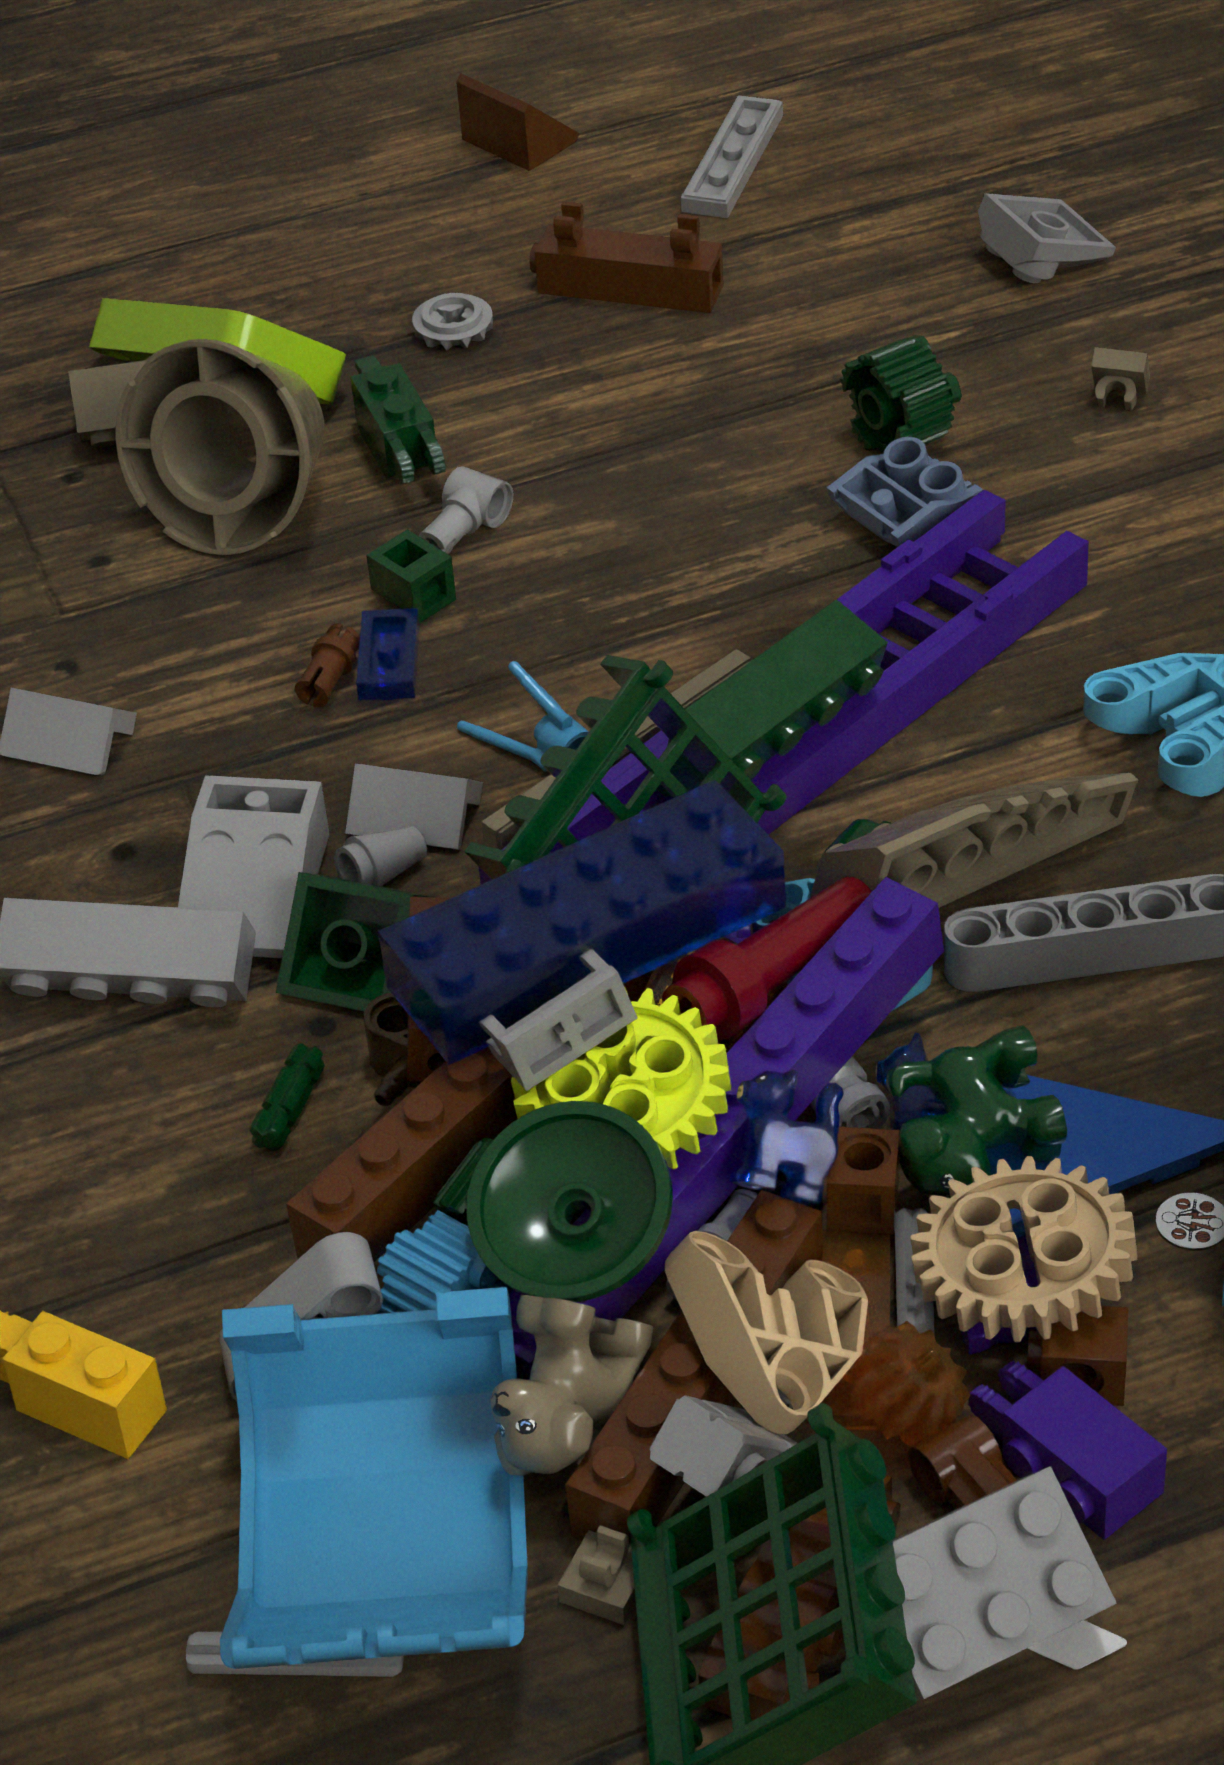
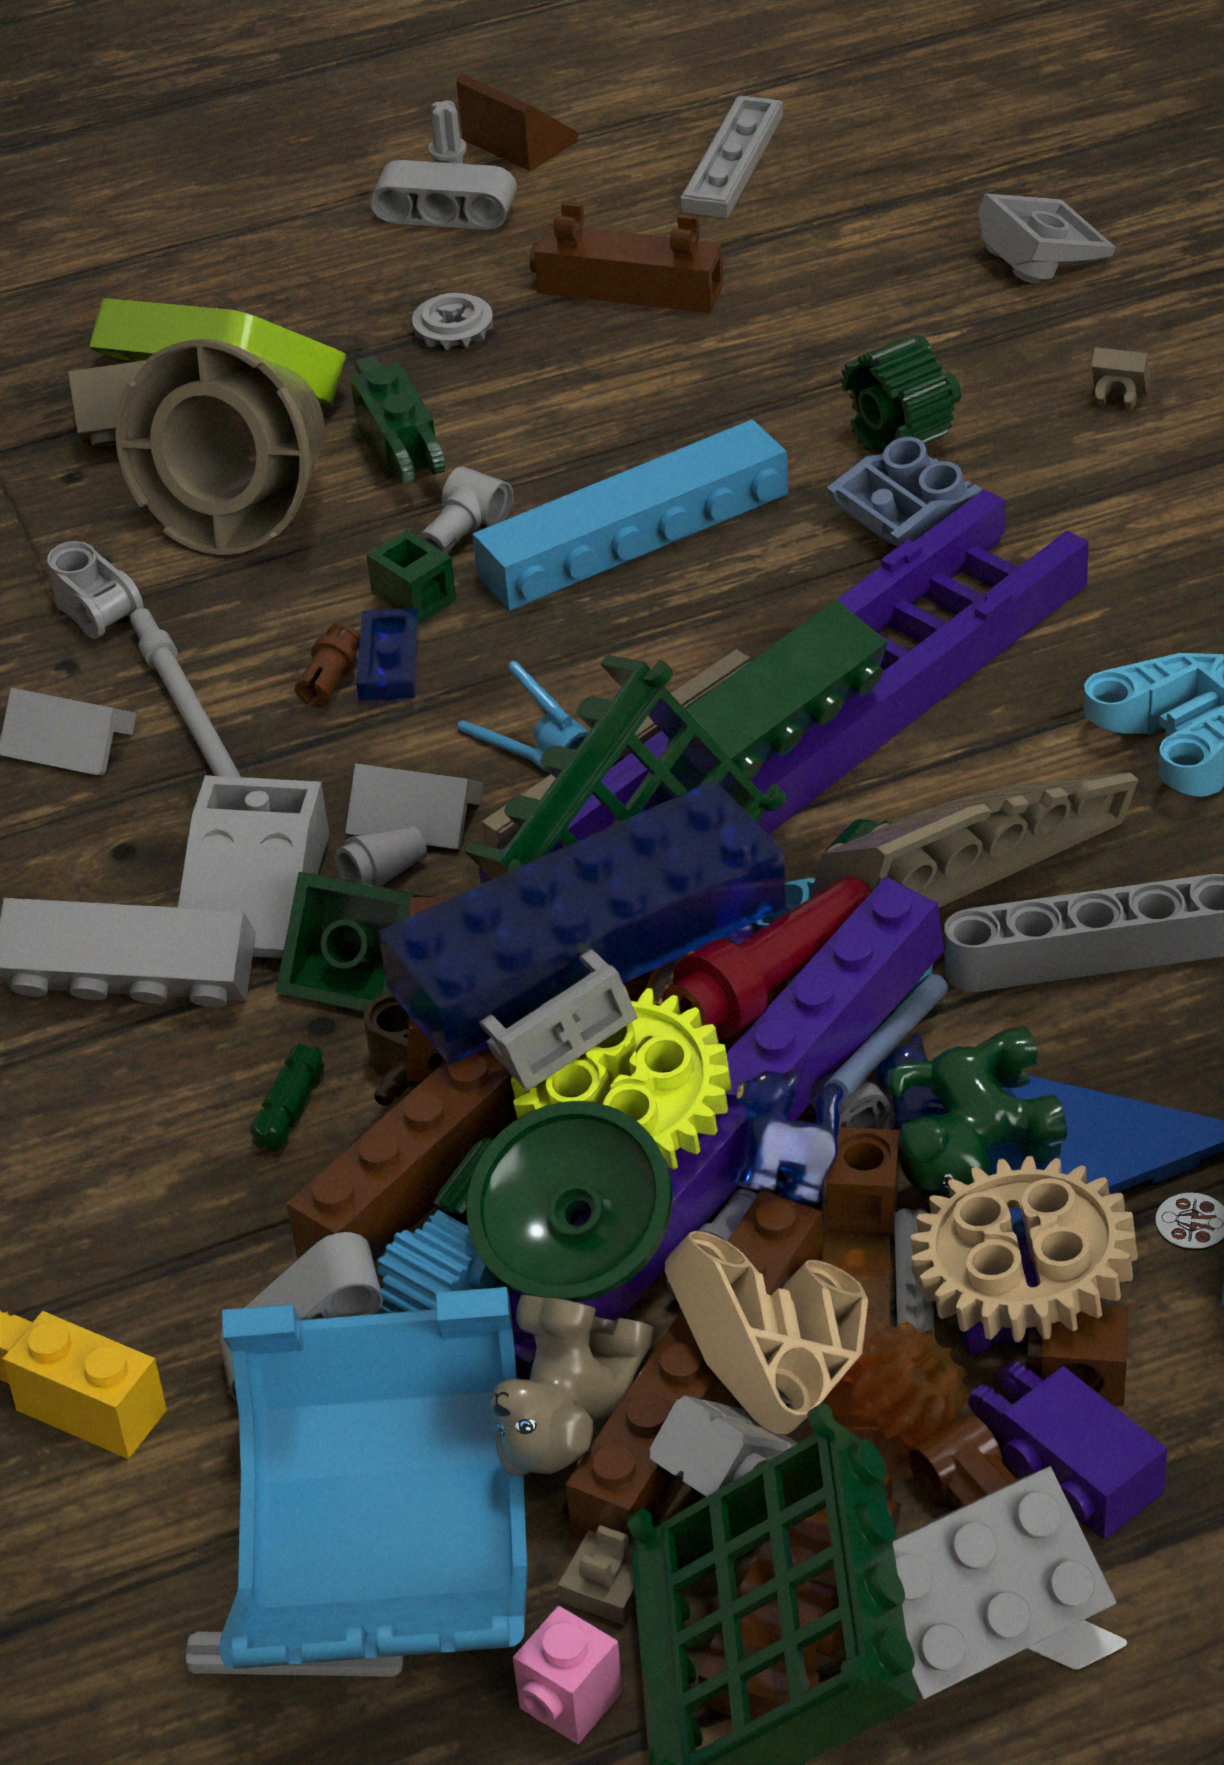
(90, 587): none -> light grey piece
(161, 655): none -> light grey bar
(443, 194): none -> light grey beam
(446, 143): none -> light grey axle
(568, 1674): none -> bright pink brick
(630, 514): none -> dark azure brick
(889, 1035): none -> sand blue bar

